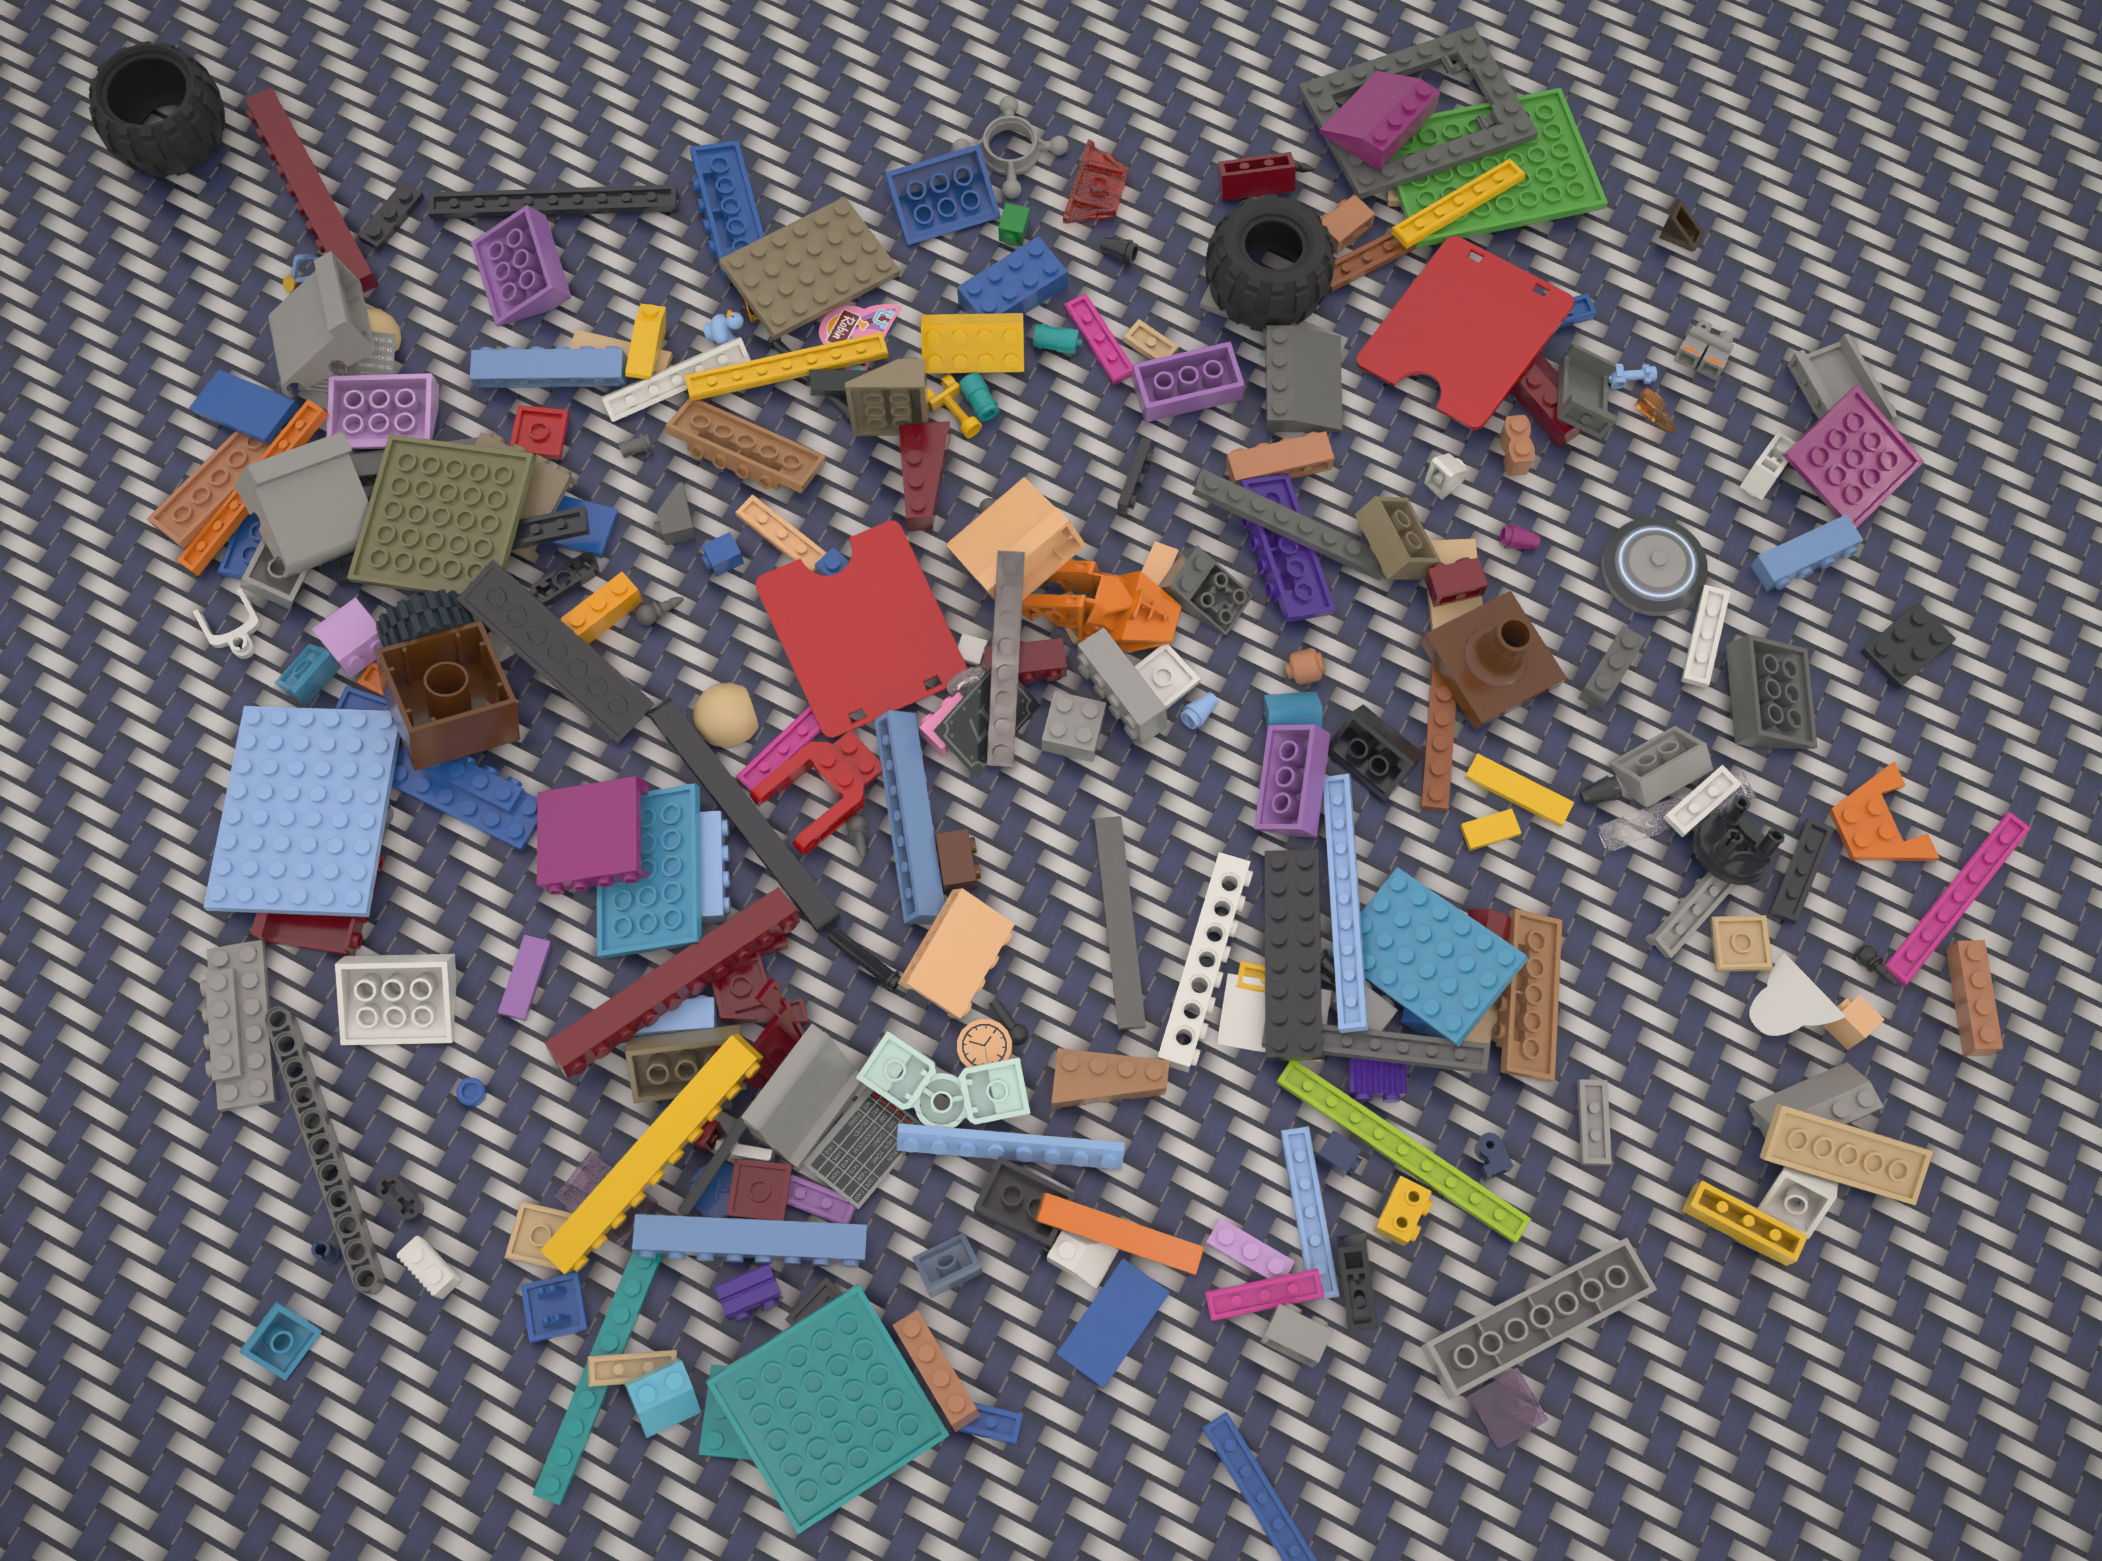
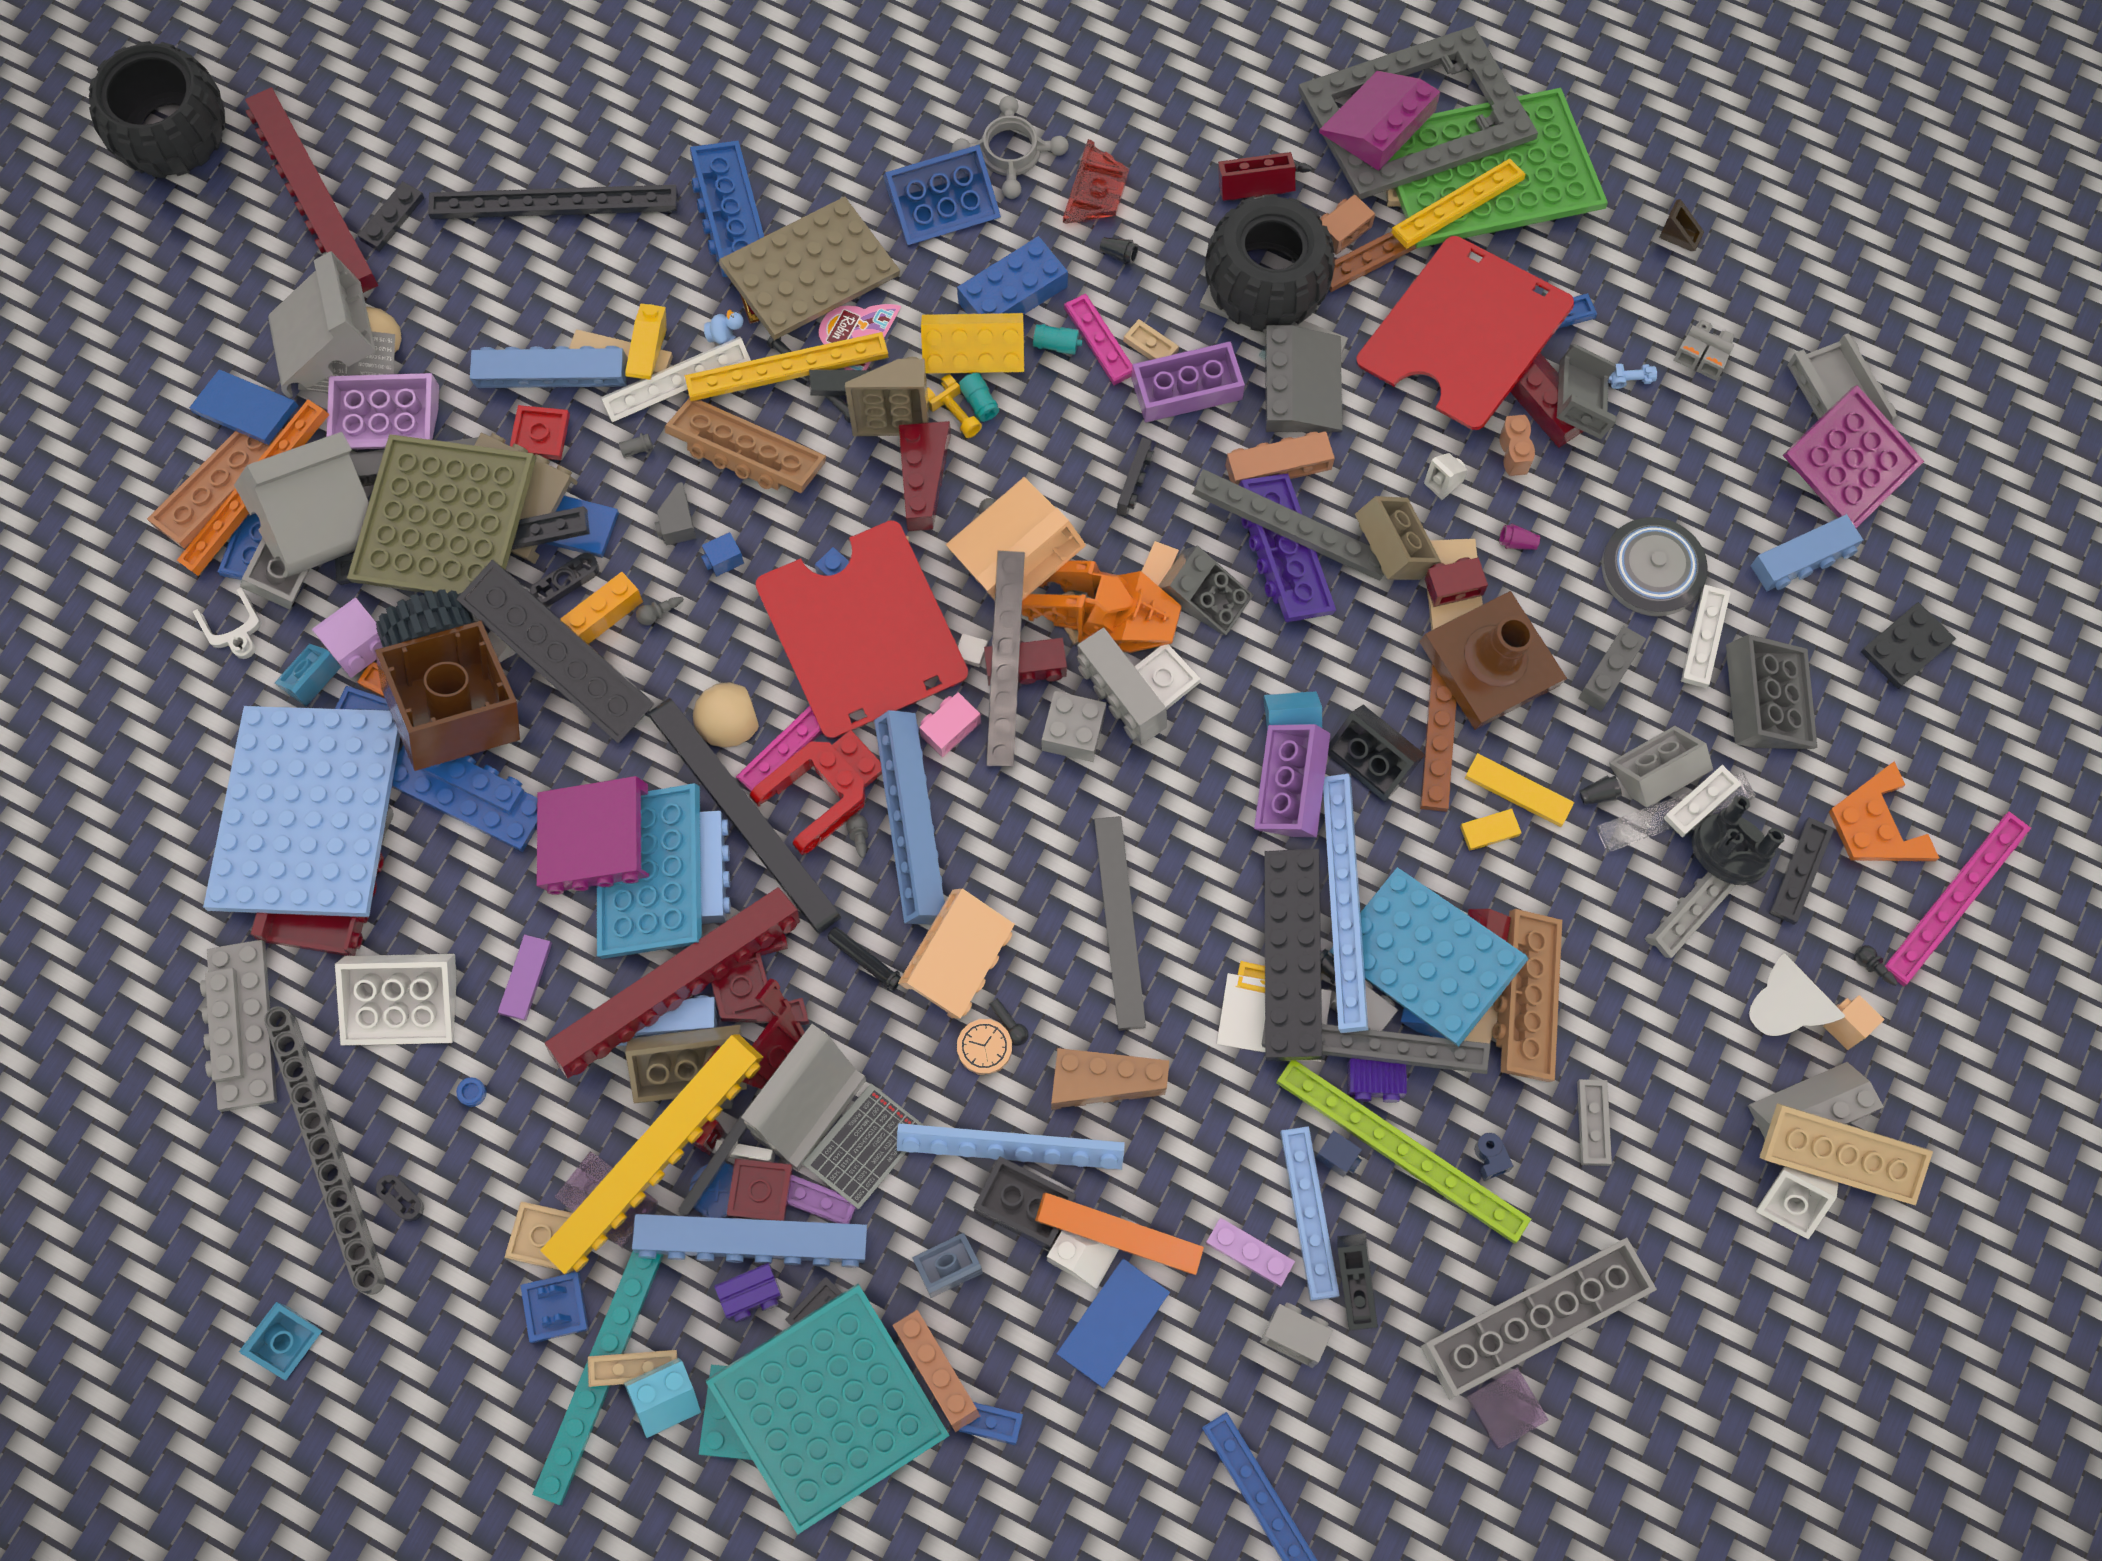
(291, 281): medium blue piece -> none
(330, 1256): dark blue pin -> none
(428, 1267): white brick -> none
(520, 267): medium lavender slope -> none
(779, 532): light nougat tile -> none
(911, 1080): light aqua plate -> none
(956, 860): reddish brown brick -> none
(964, 681): clear gear -> none
(967, 723): black sticker -> none
(1014, 224): green brick -> none
(1198, 711): light blue cone -> none
(1226, 870): white brick -> none
(1264, 1294): dark pink tile -> none
(1305, 666): nougat head -> none
(1403, 1211): yellow brick -> none
(1653, 407): clear orange plate -> none
(1741, 943): tan tile -> none
(1744, 1223): yellow brick -> none
(1767, 467): white slope -> none
(1974, 998): nougat brick -> none

